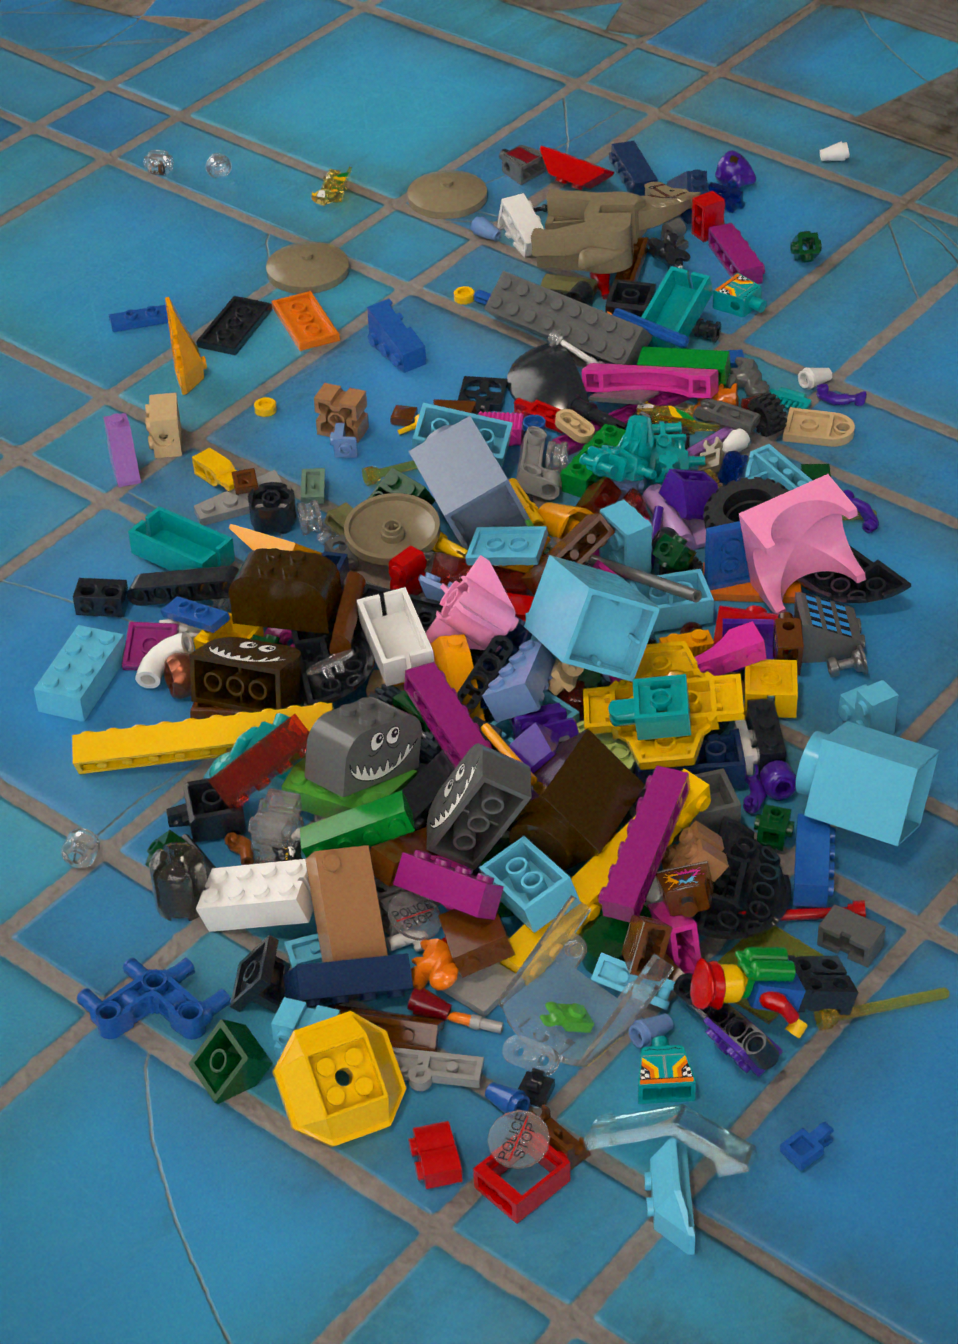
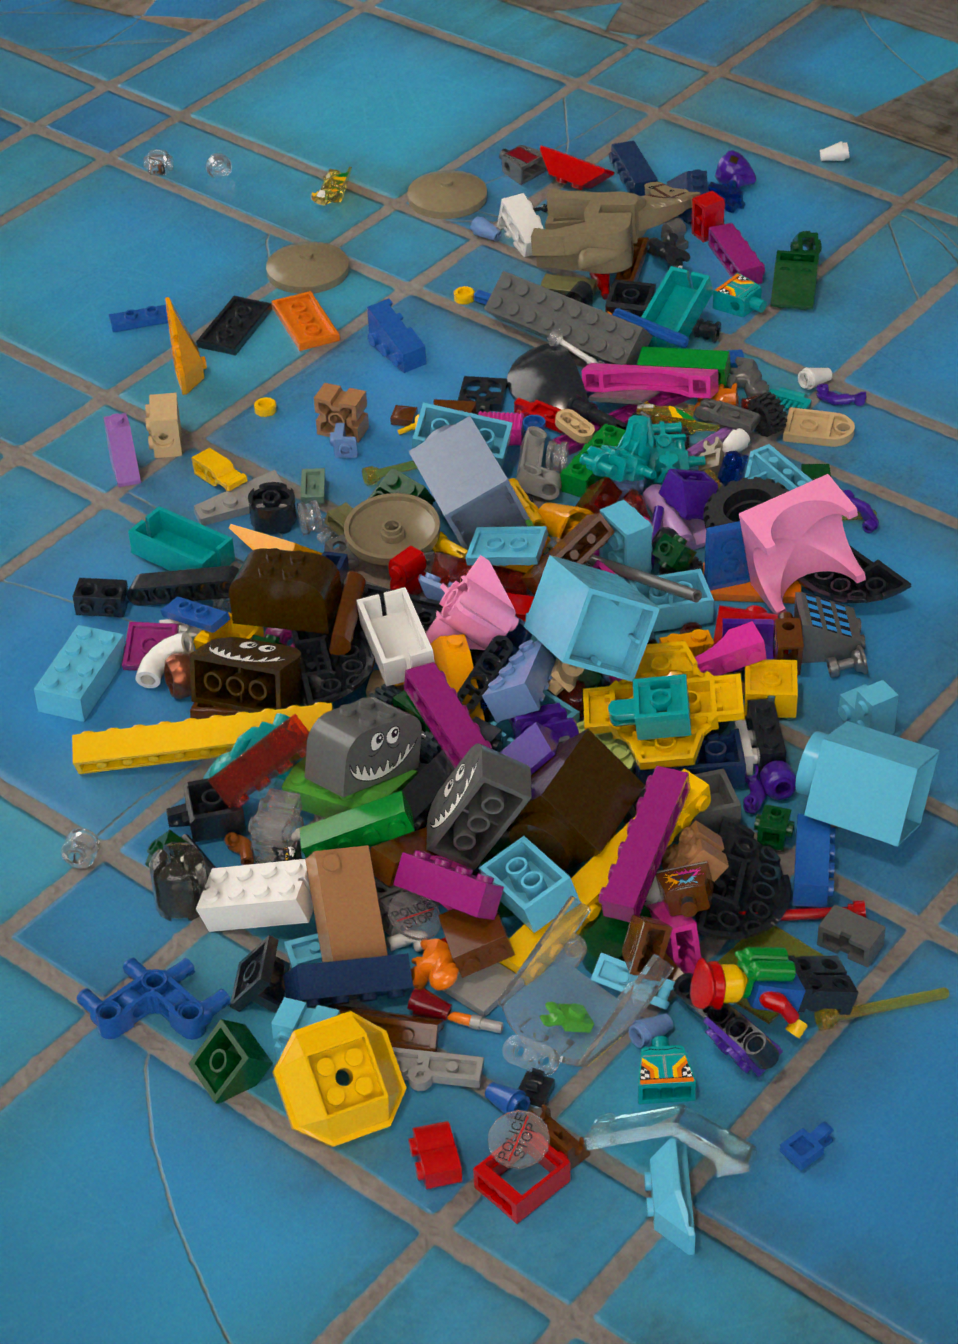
(244, 481): reddish brown tile -> none
(326, 664): clear piece -> none
(501, 745): light orange piece -> none
(795, 280): none -> dark green slope

